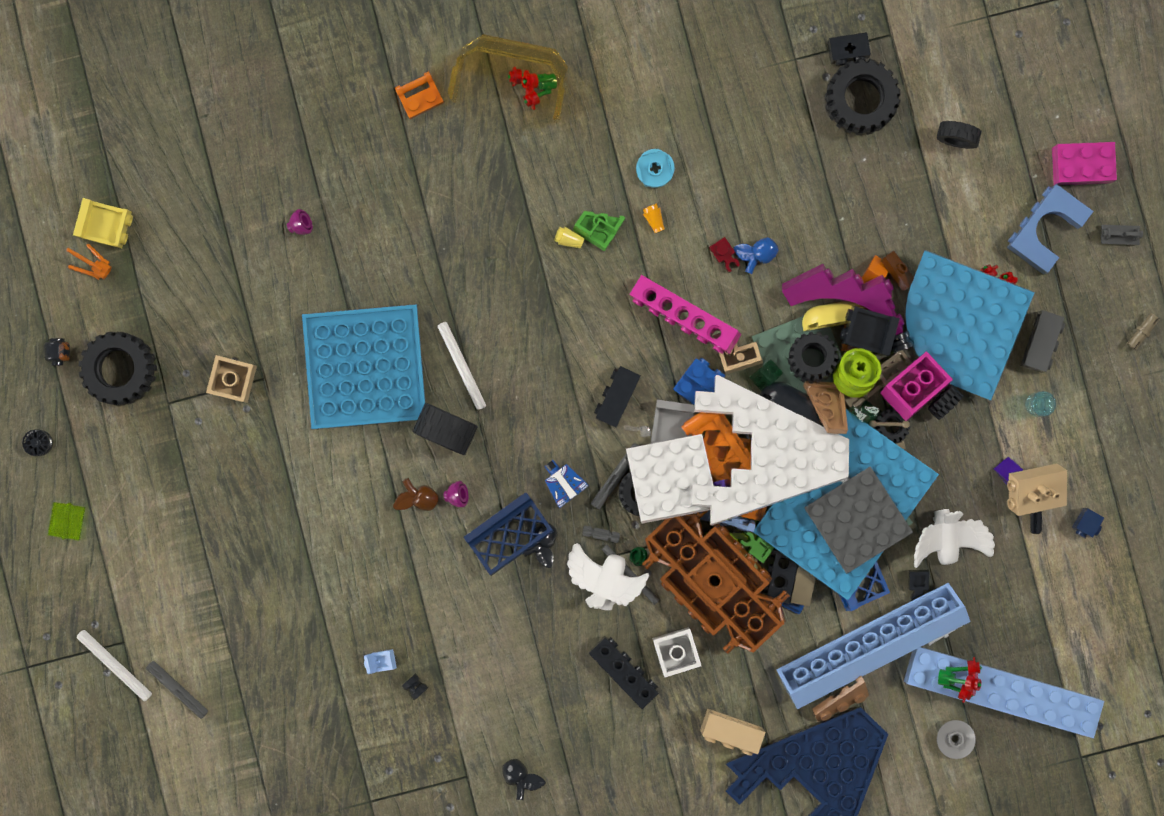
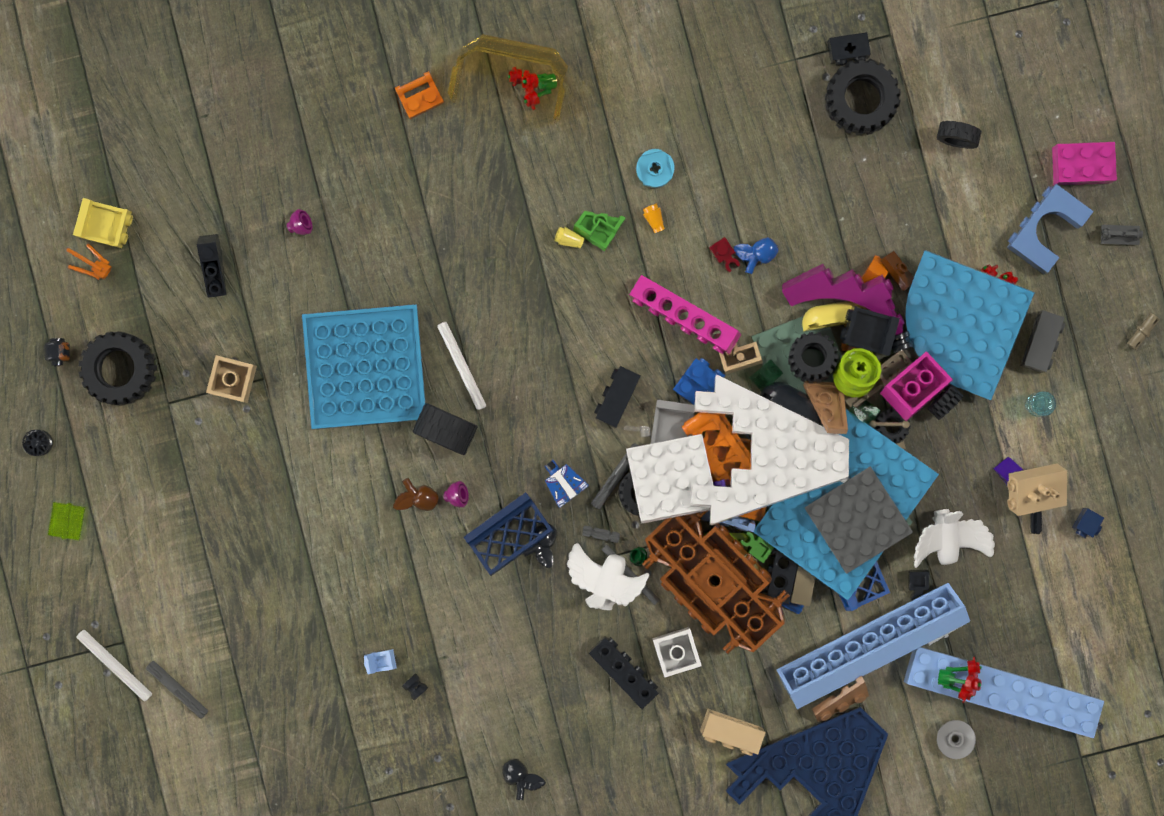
(212, 265): none -> black slope

